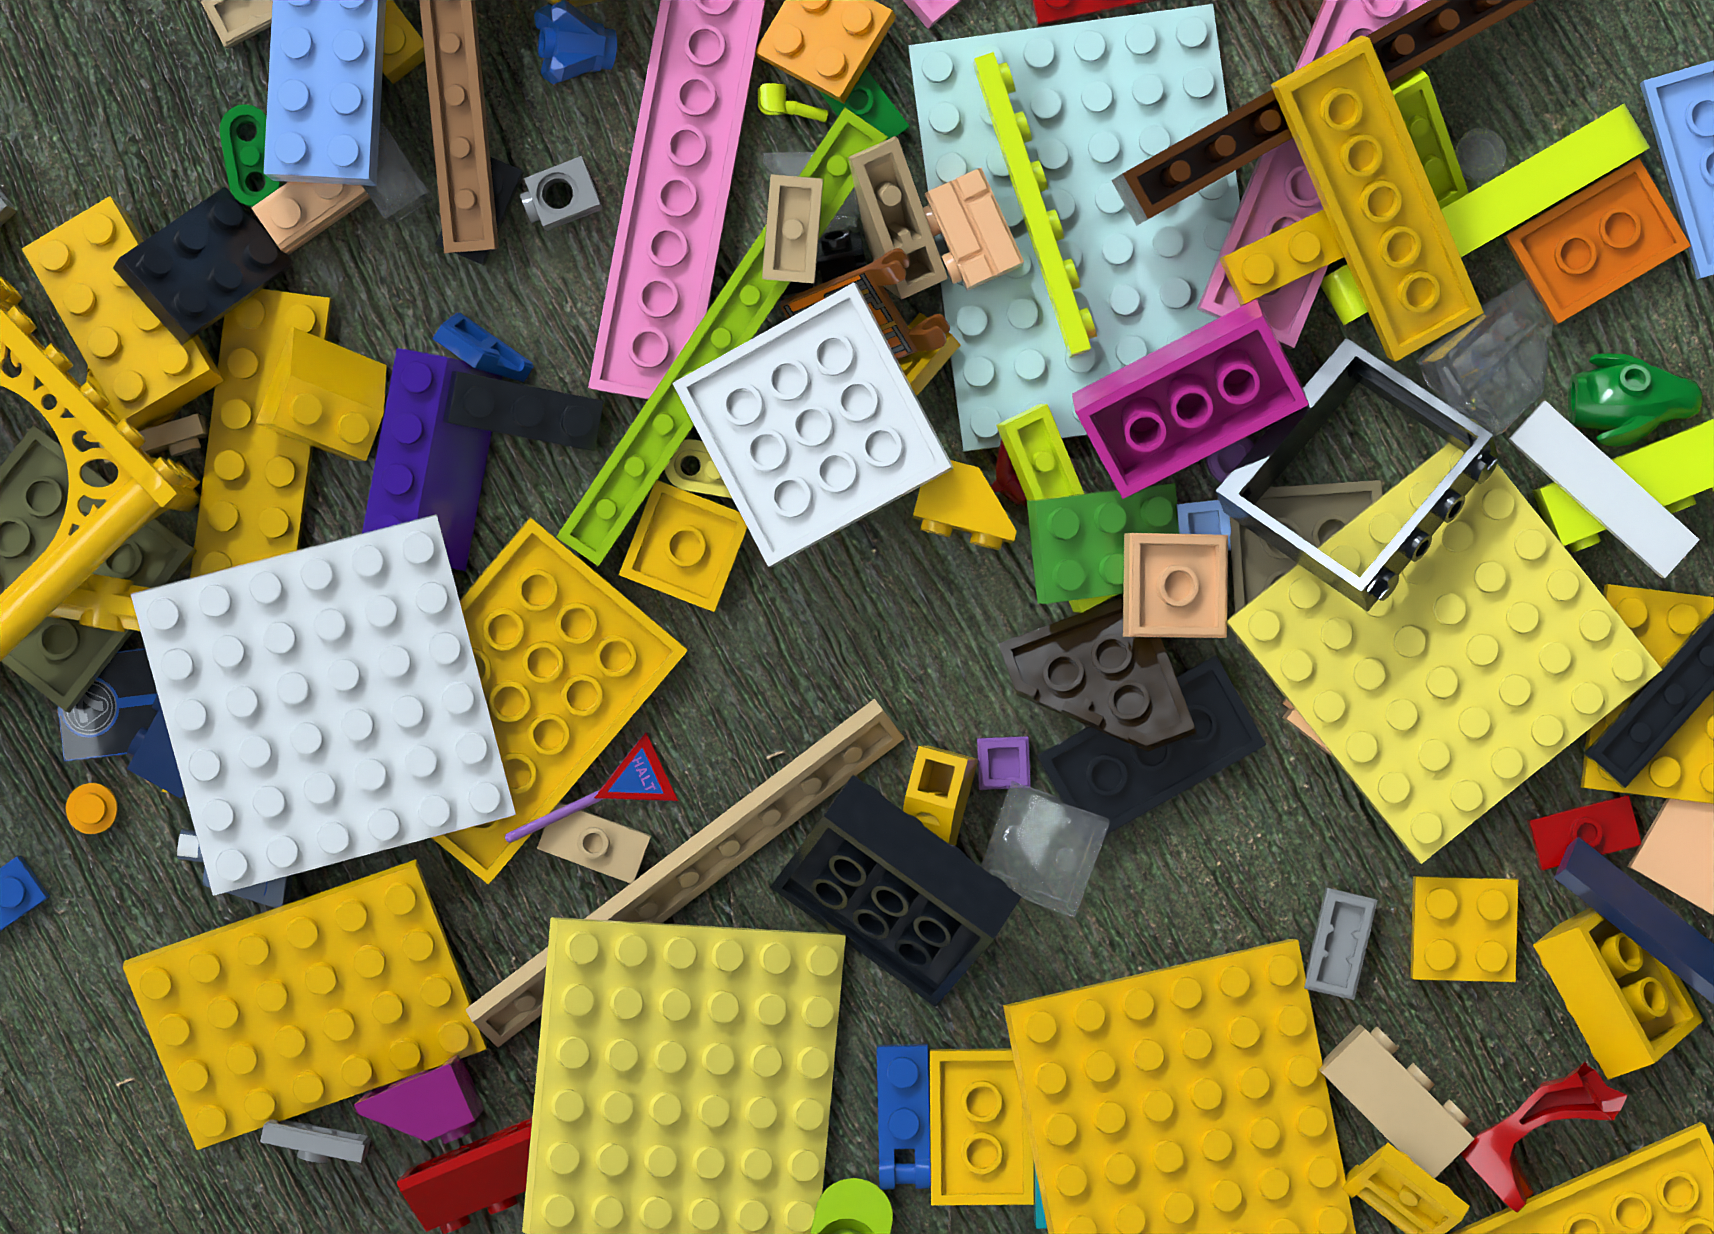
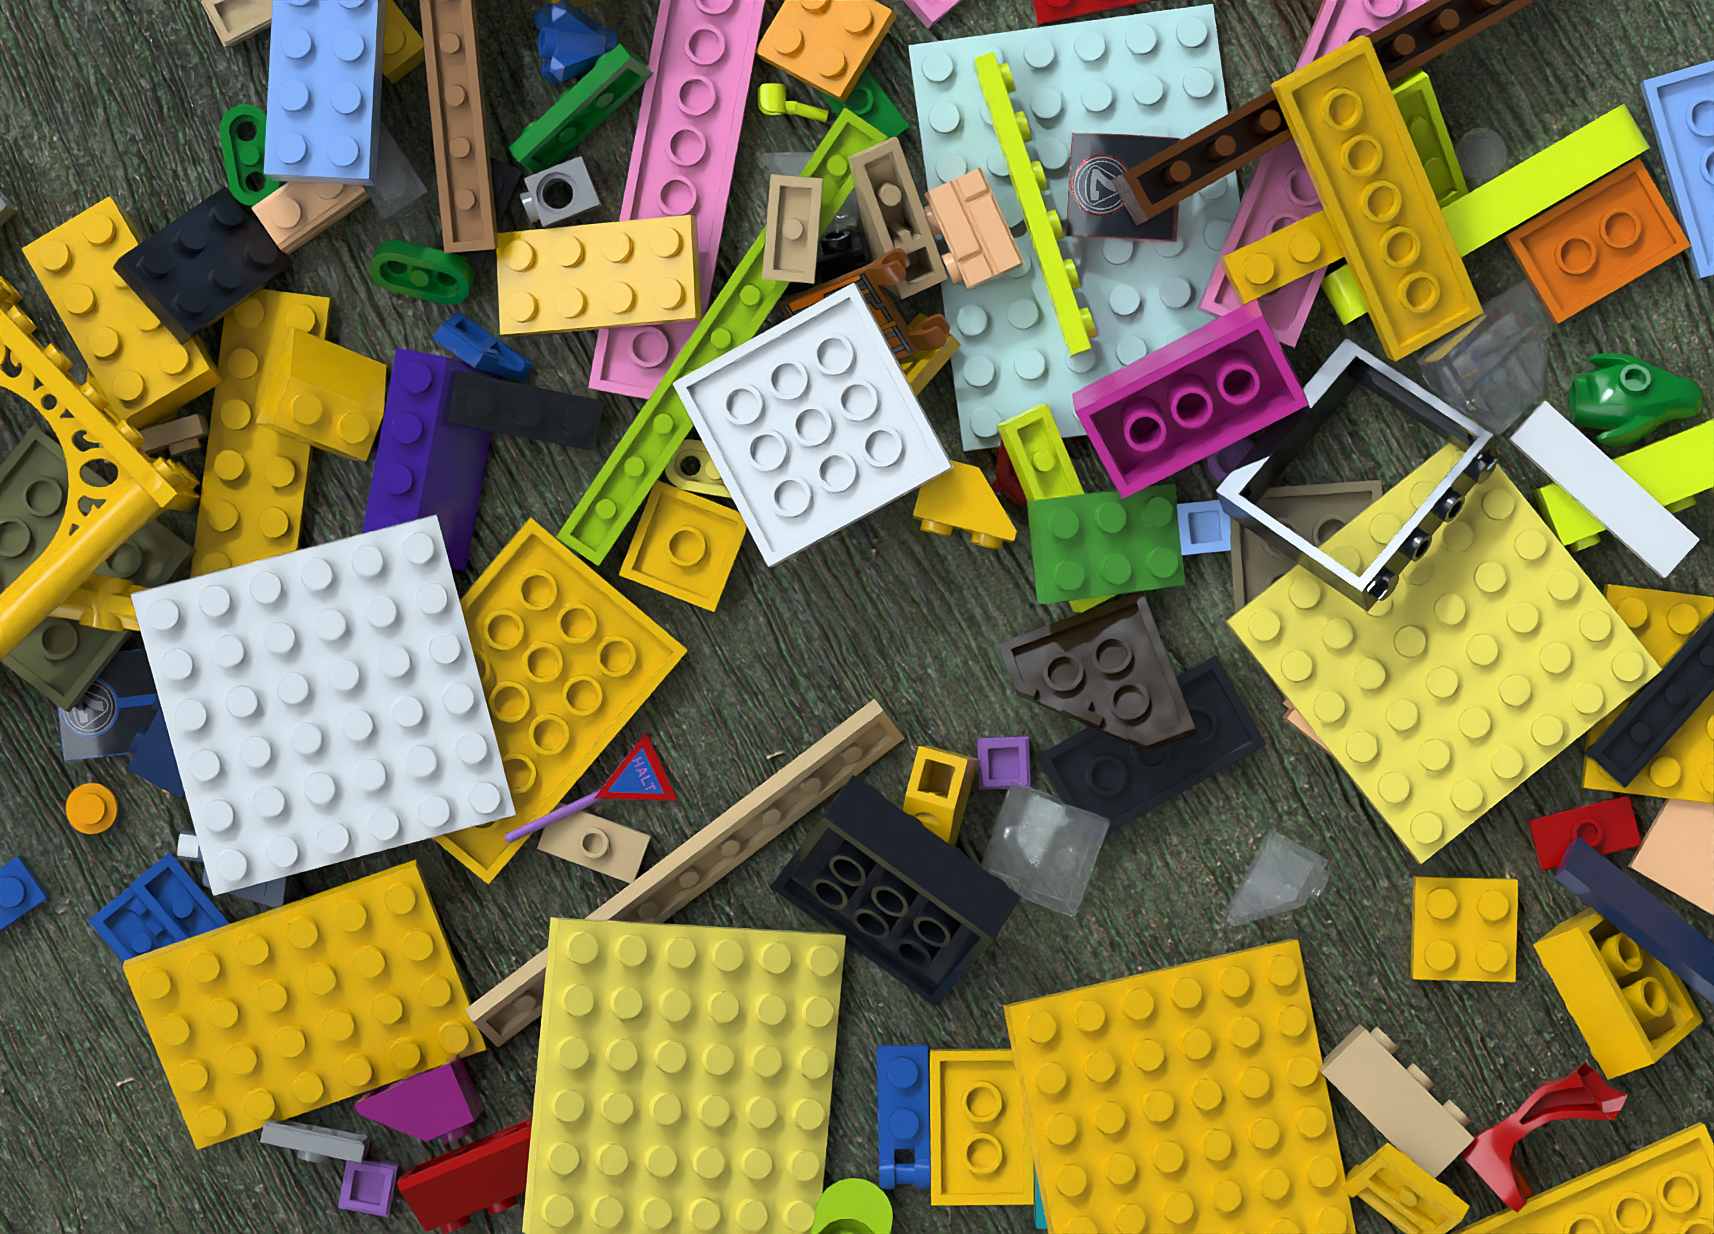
(156, 912): none -> blue slope
(369, 1187): none -> medium lavender tile
(421, 272): none -> green plate
(580, 109): none -> green plate
(598, 276): none -> yellow plate
(1093, 201): none -> black slope
(1175, 585): light nougat tile -> none
(1277, 880): none -> clear slope
(1340, 943): light grey plate -> none

